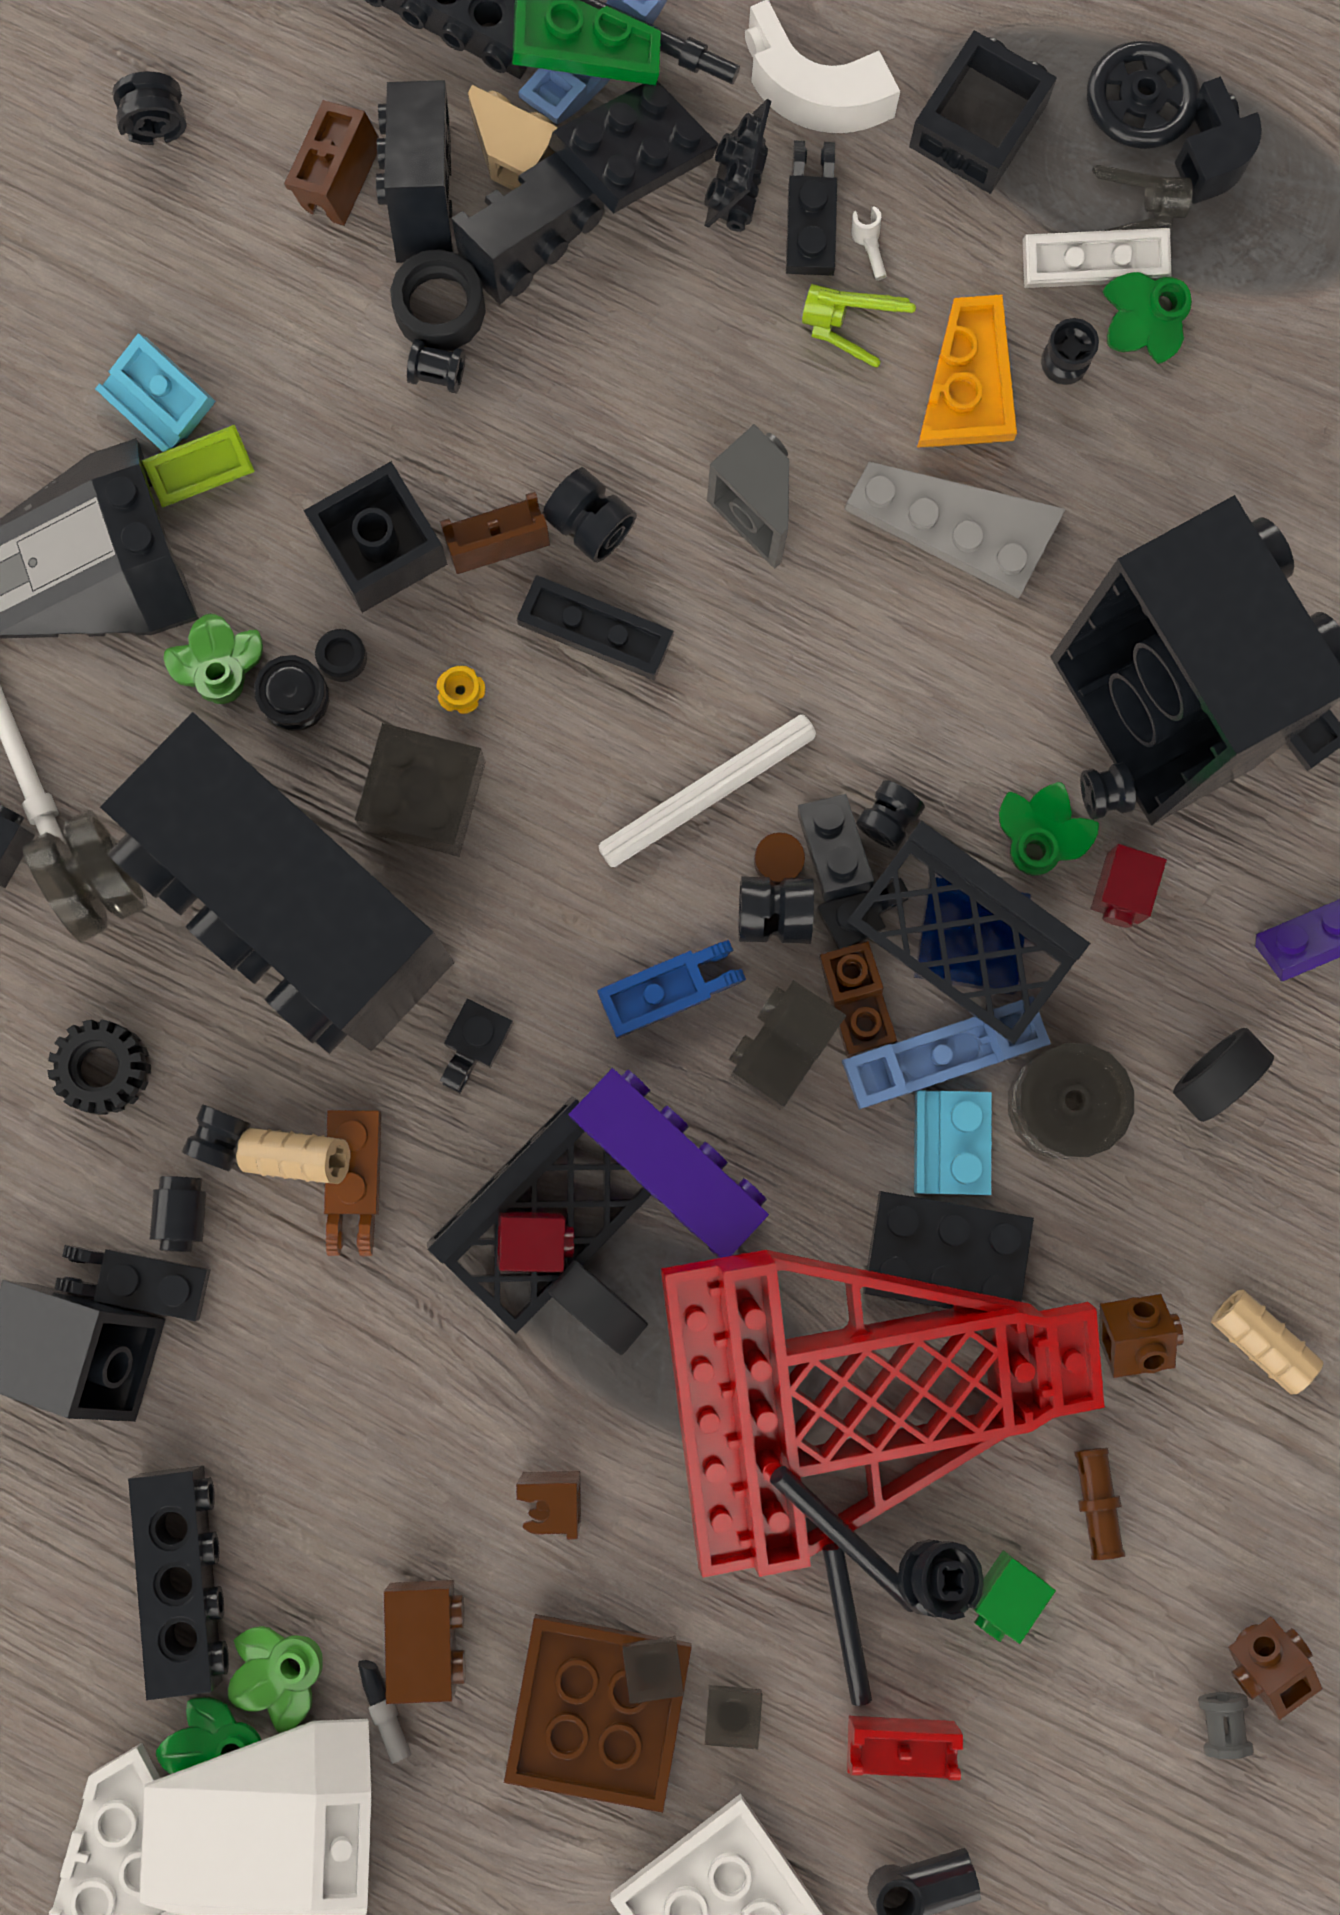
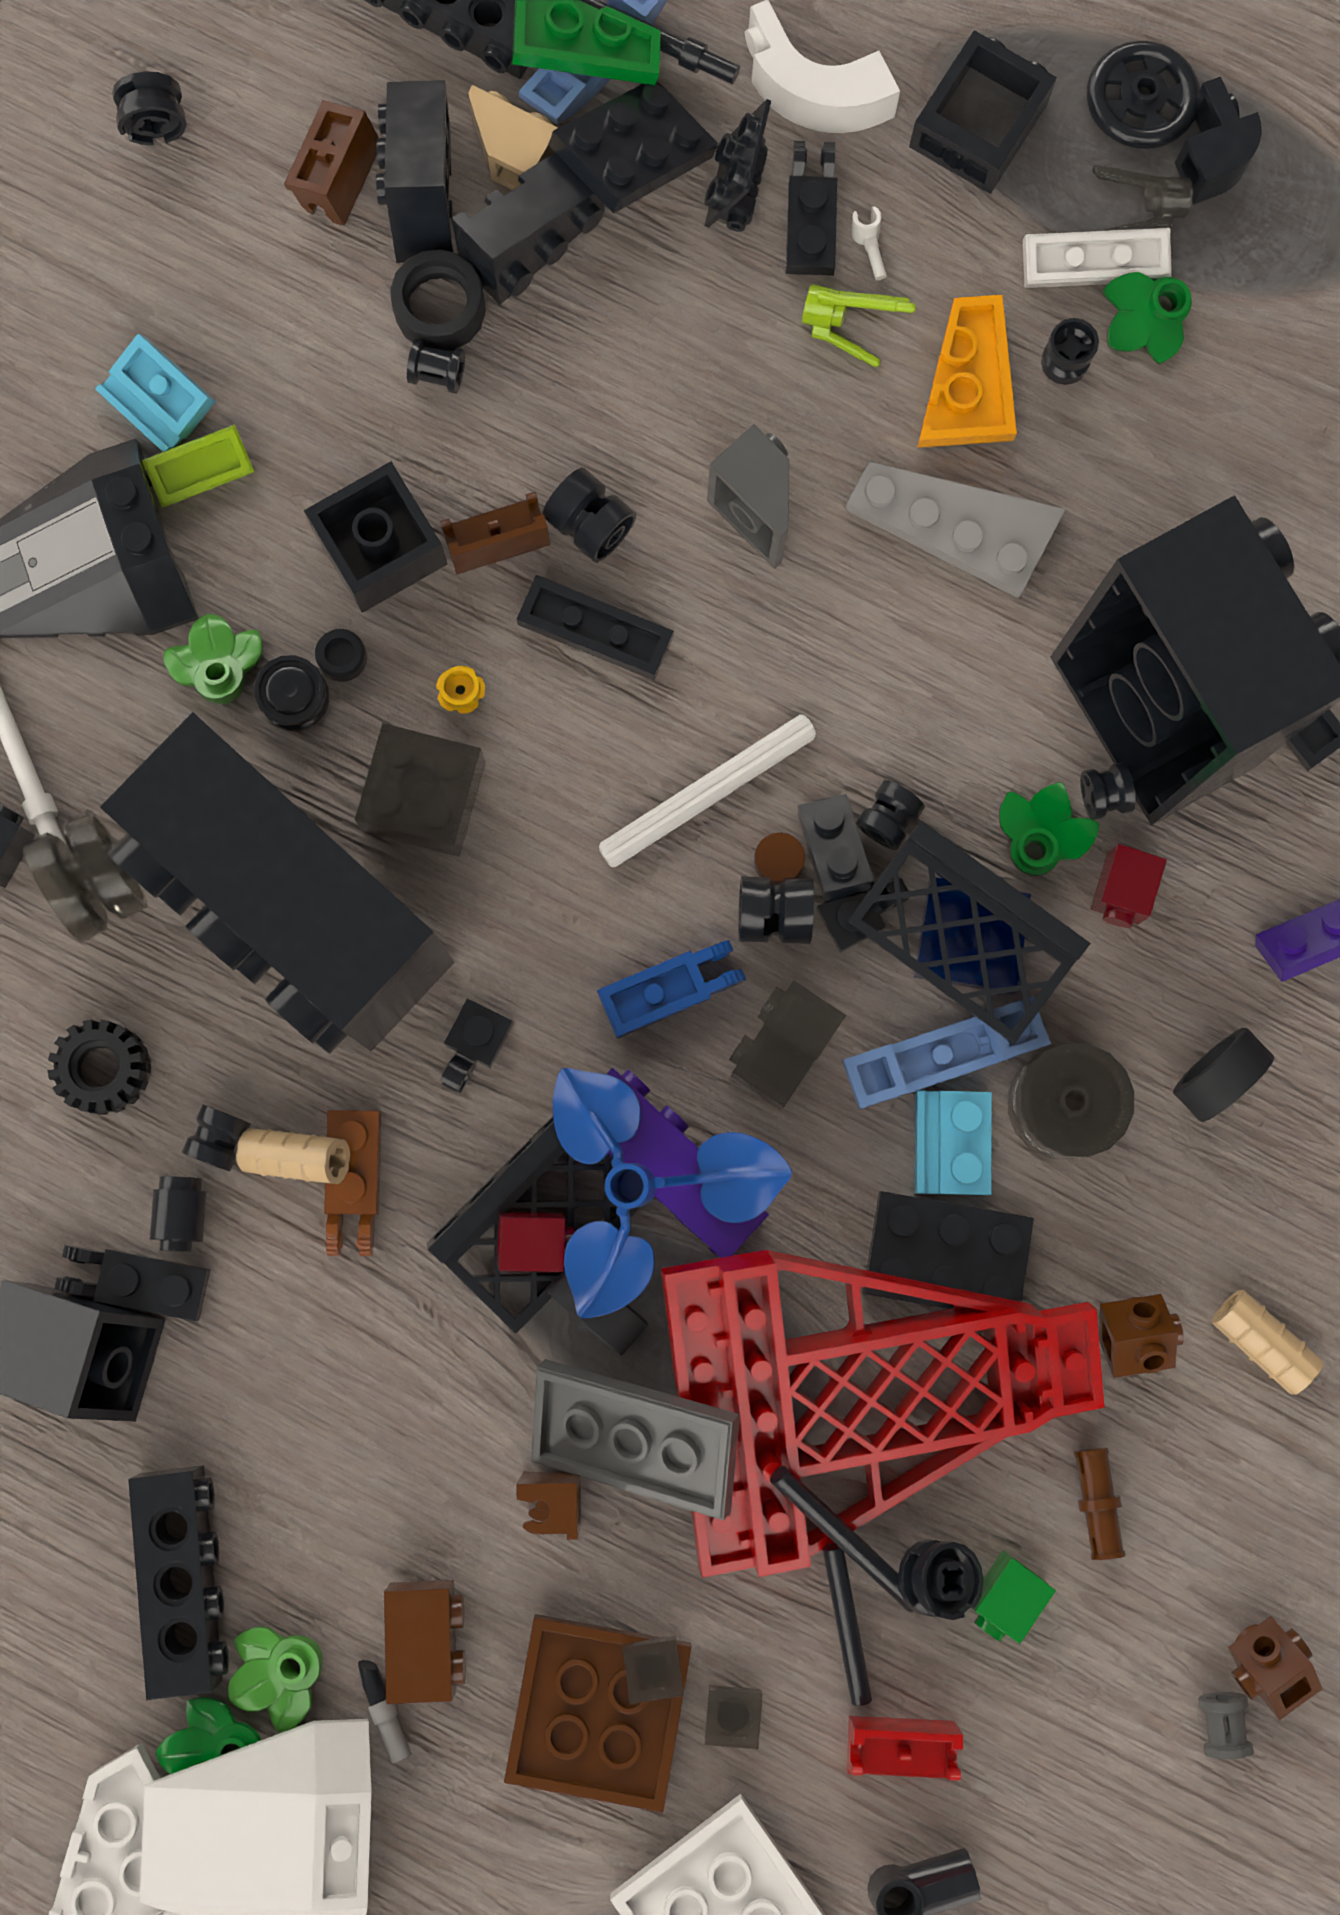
(607, 1264): none -> blue plant
(635, 1438): none -> dark grey tile
(857, 992): reddish brown slope -> none

